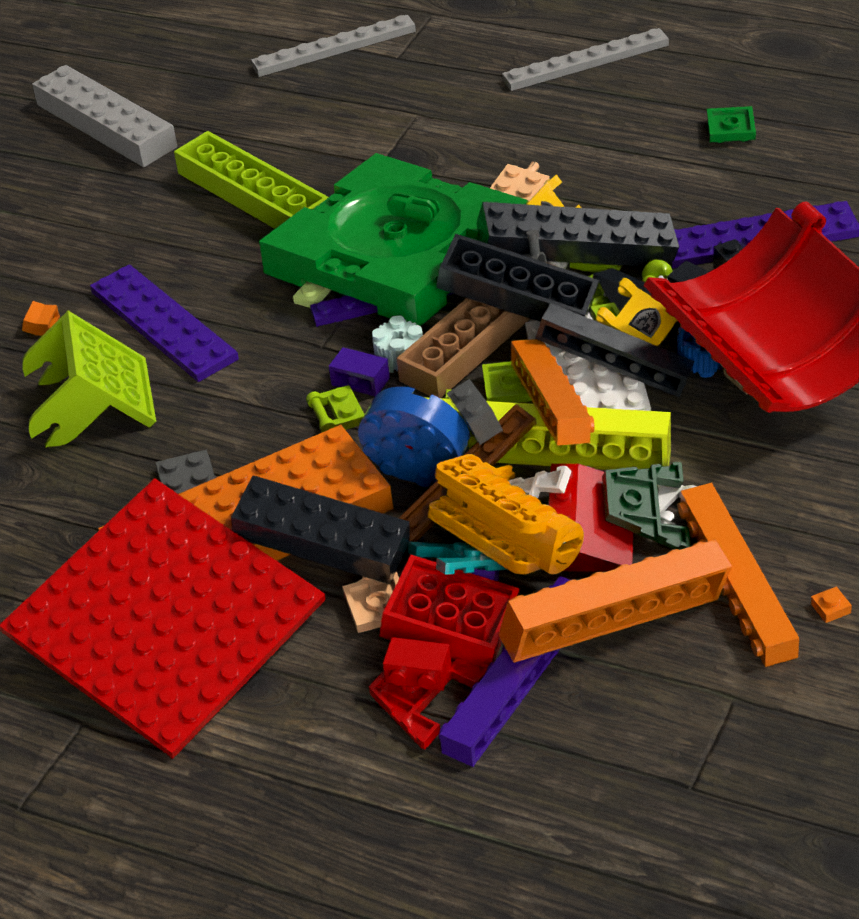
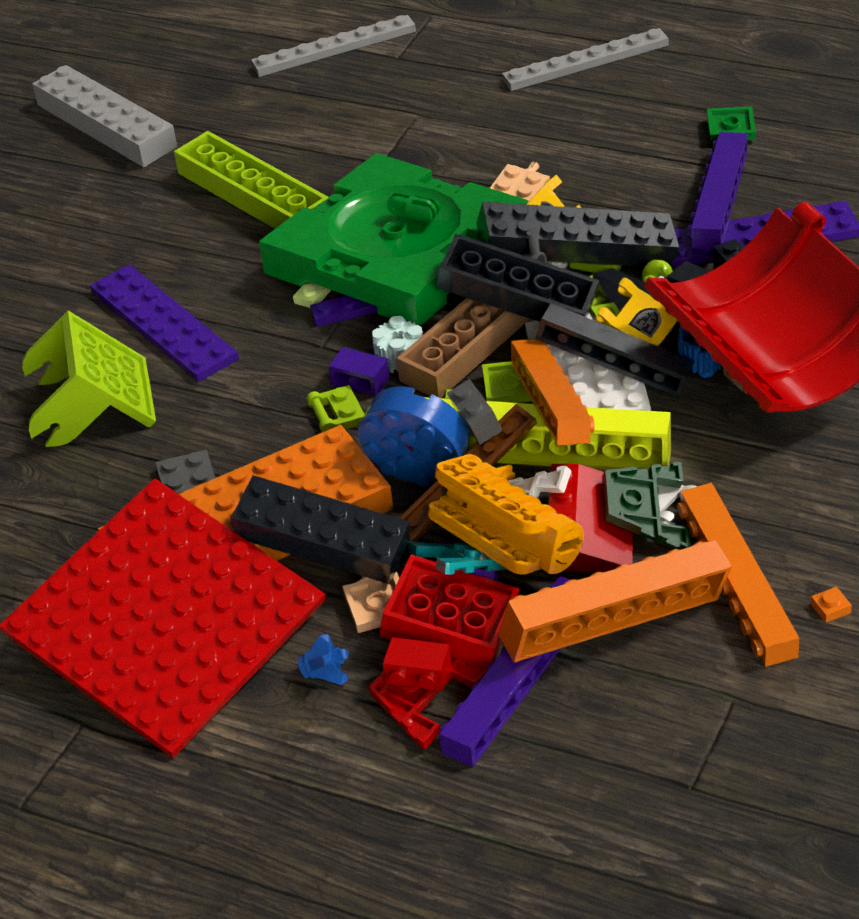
(40, 318): orange piece -> none
(324, 661): none -> blue rock
(718, 191): none -> dark purple brick

